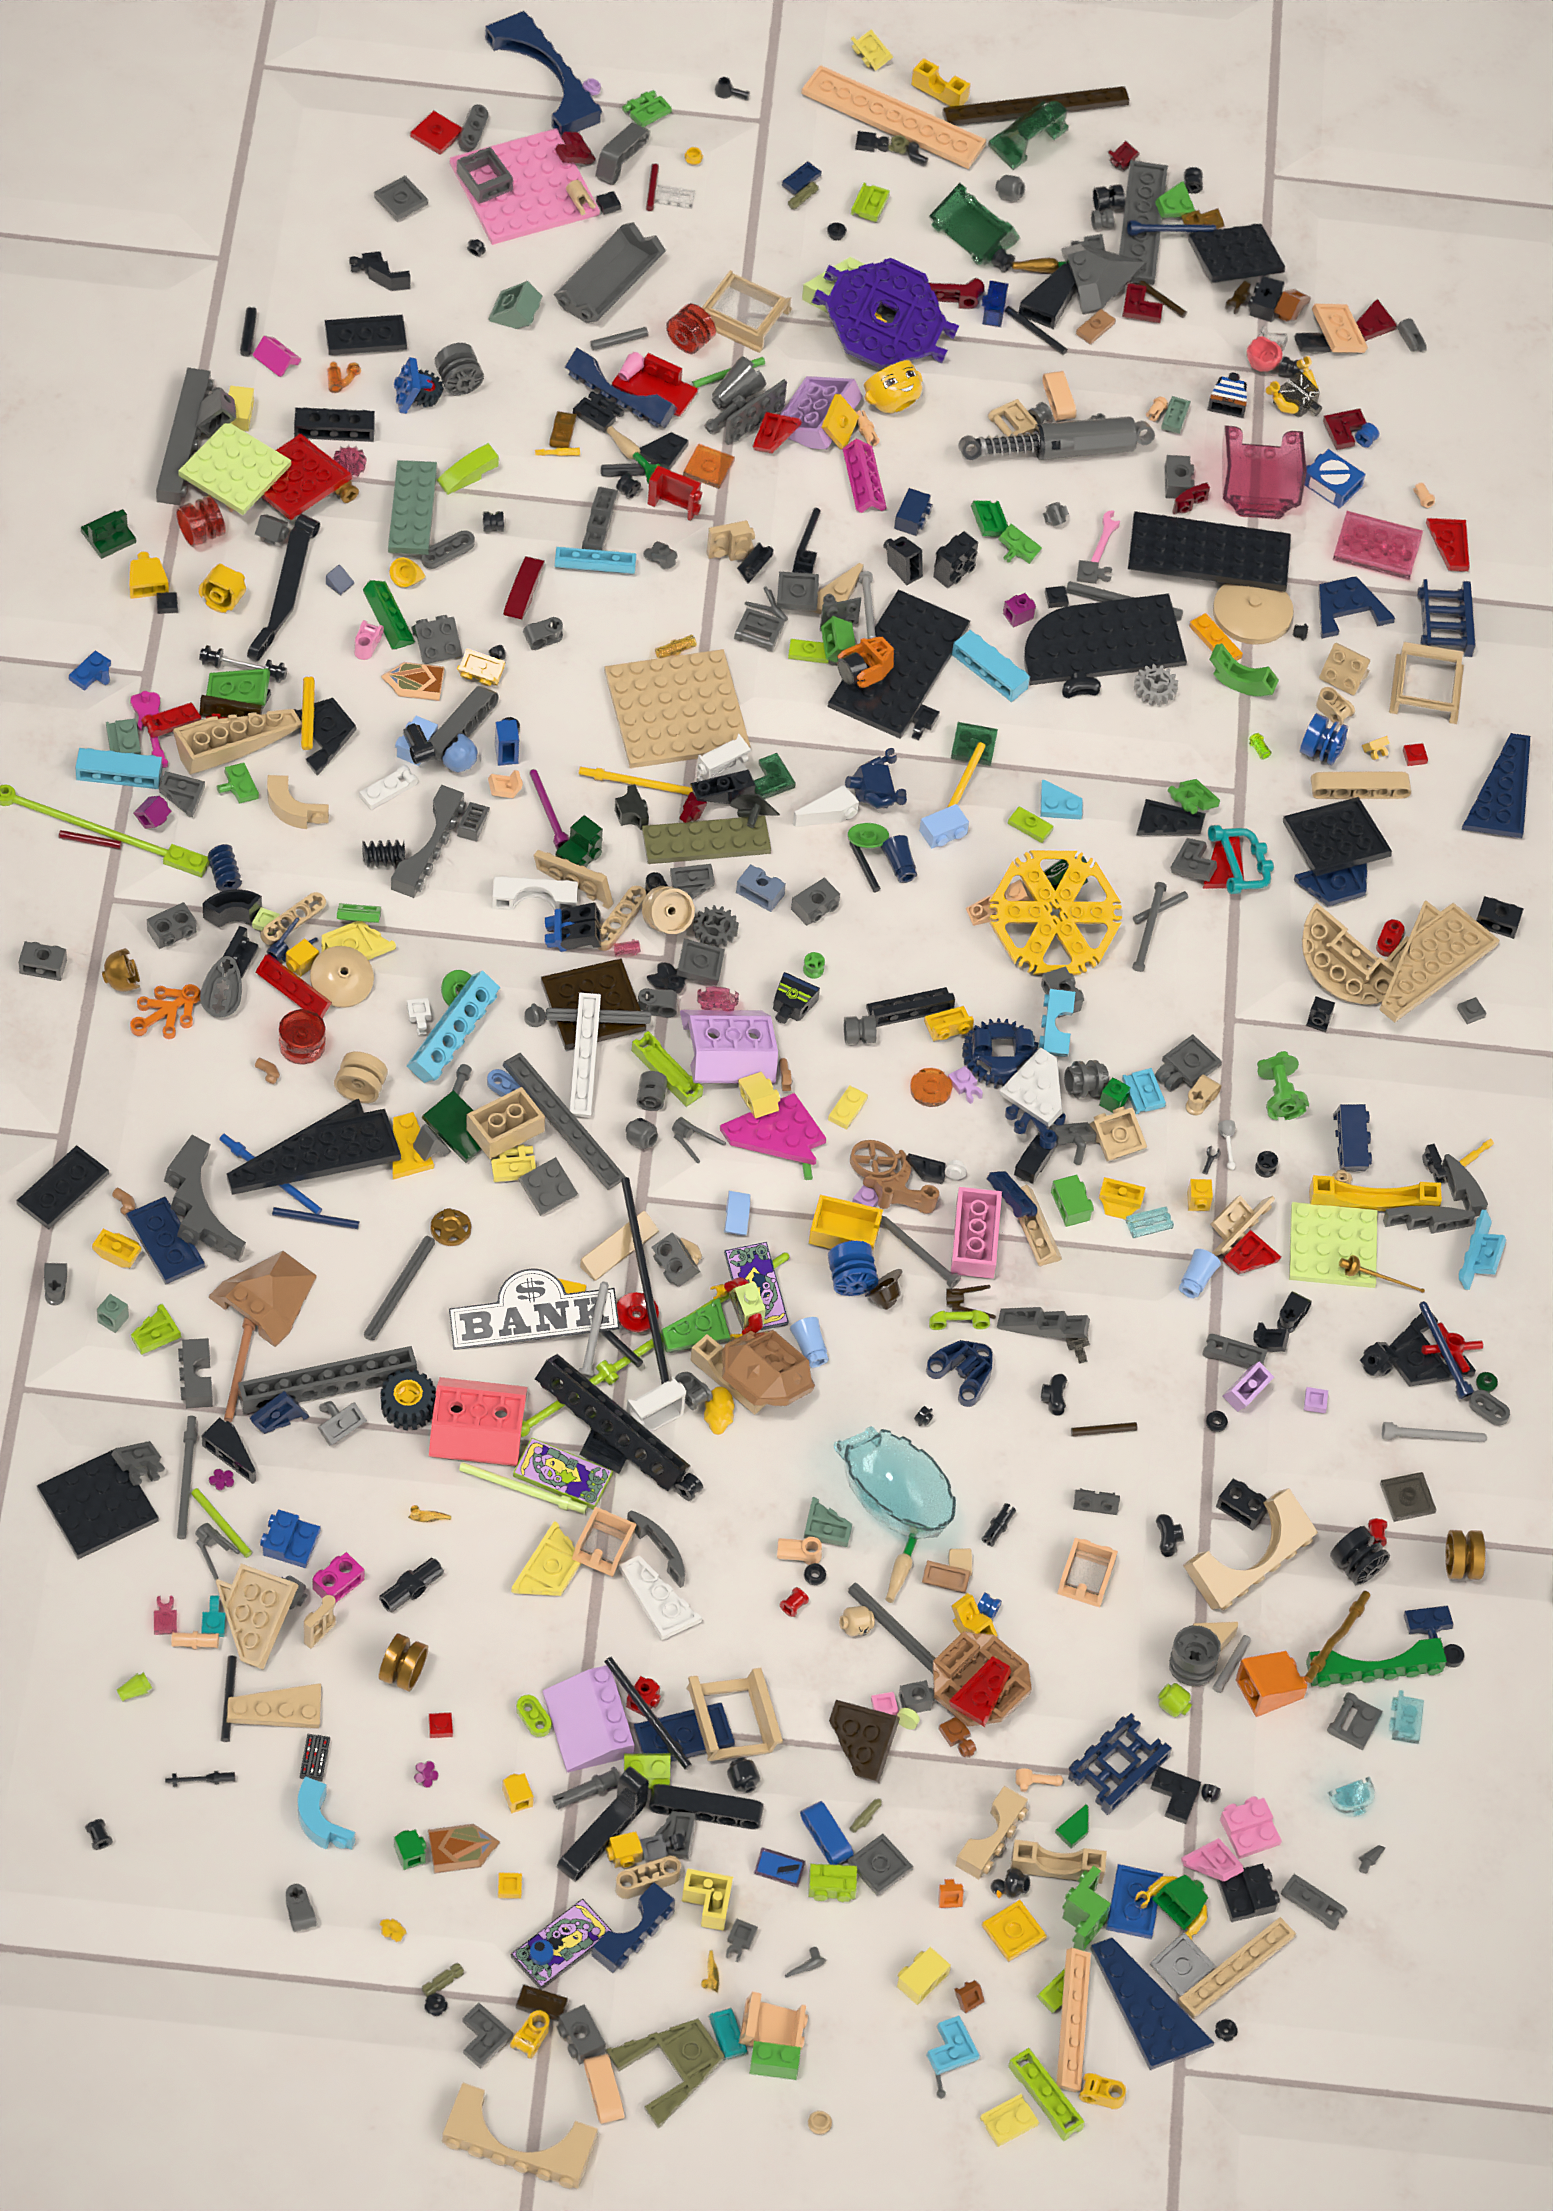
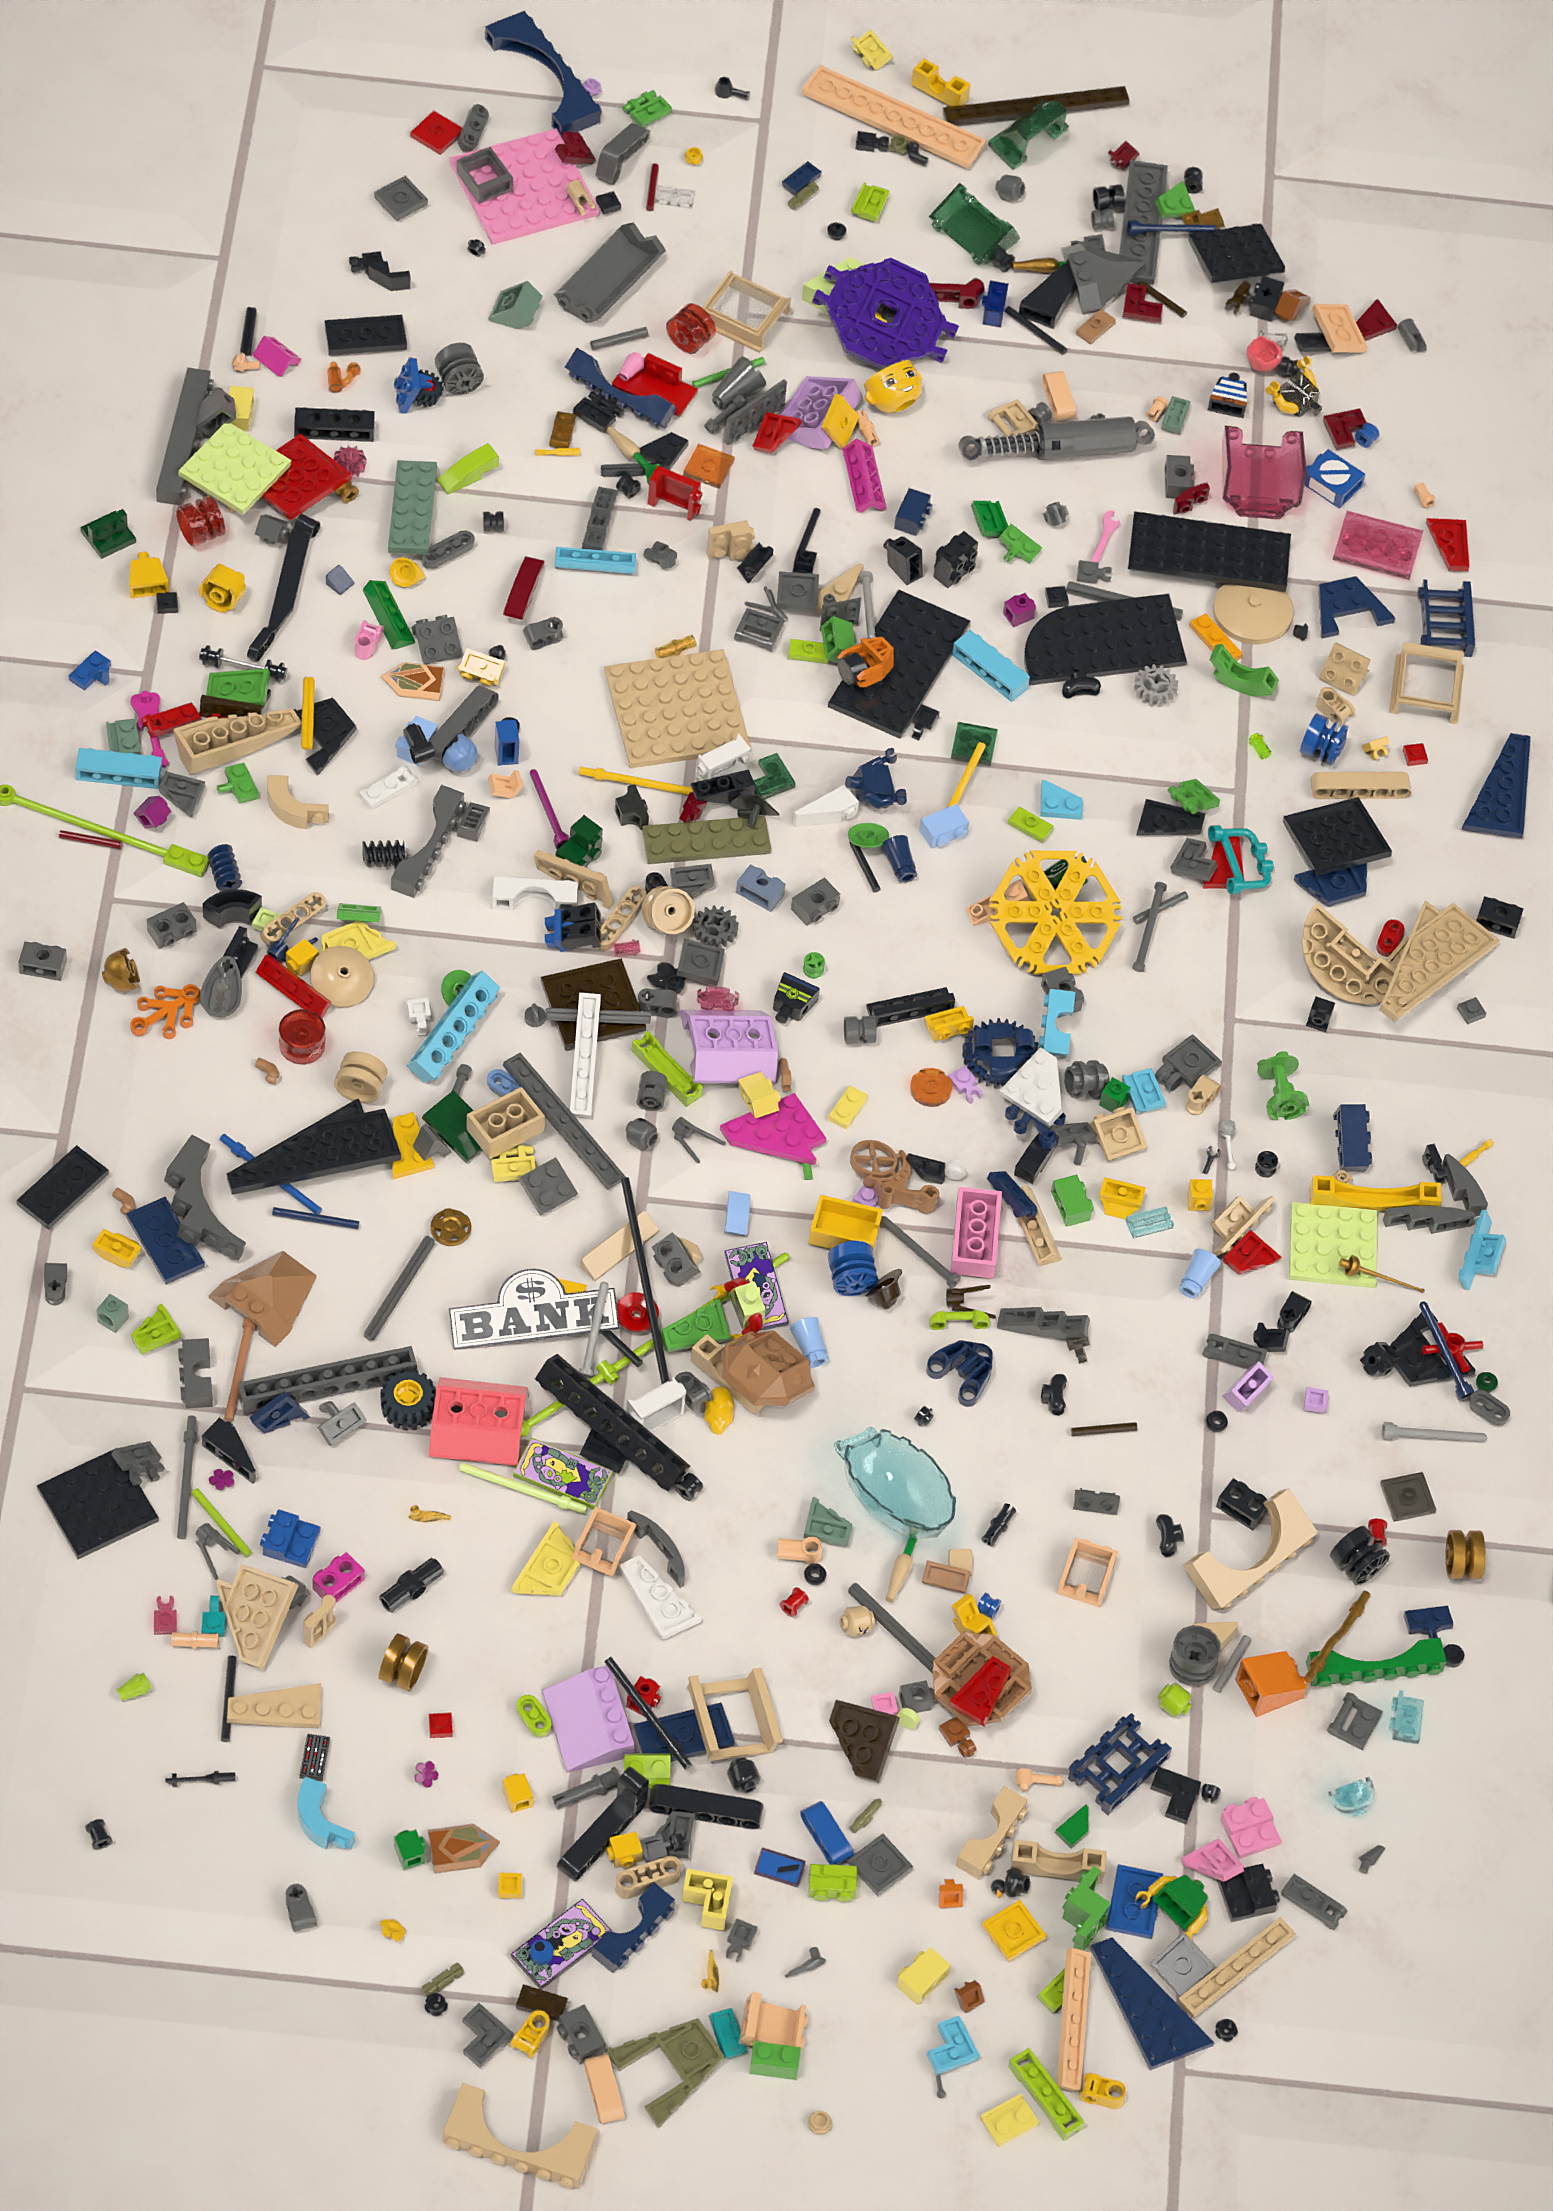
(240, 363): none -> light nougat plate

